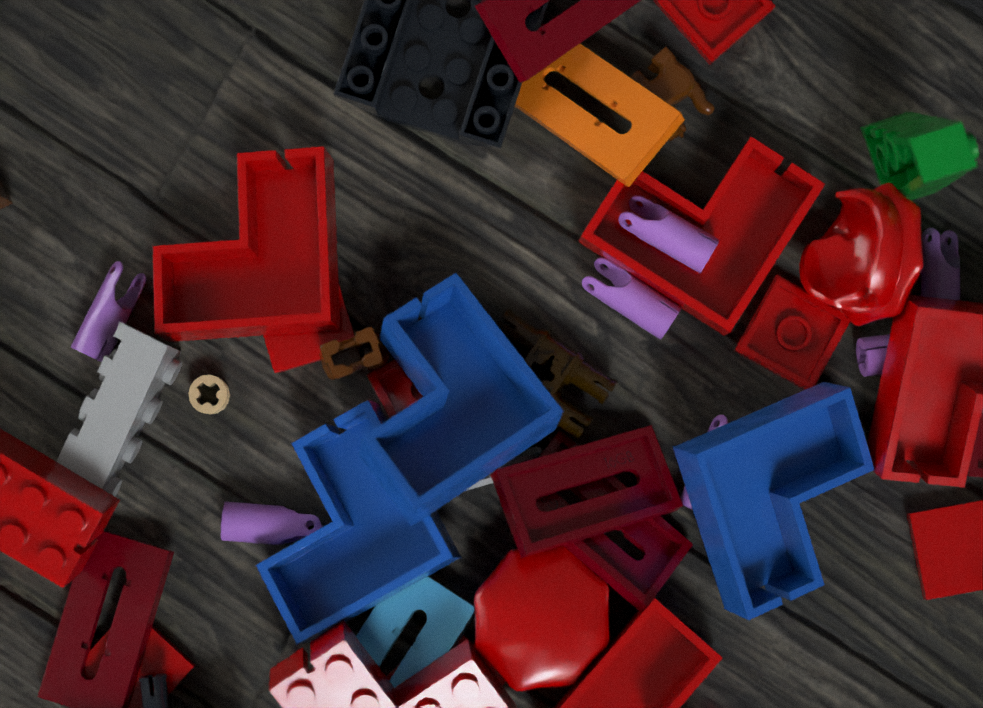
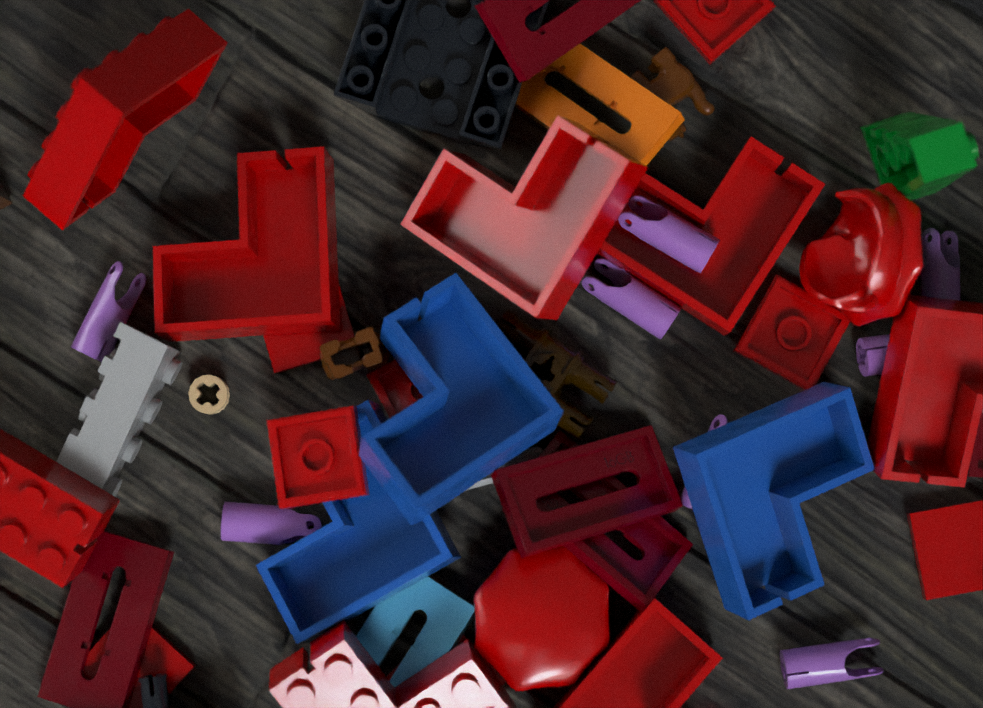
(116, 110): none -> red piece
(317, 457): none -> red tile
(533, 236): none -> piece
(823, 663): none -> medium lavender piece

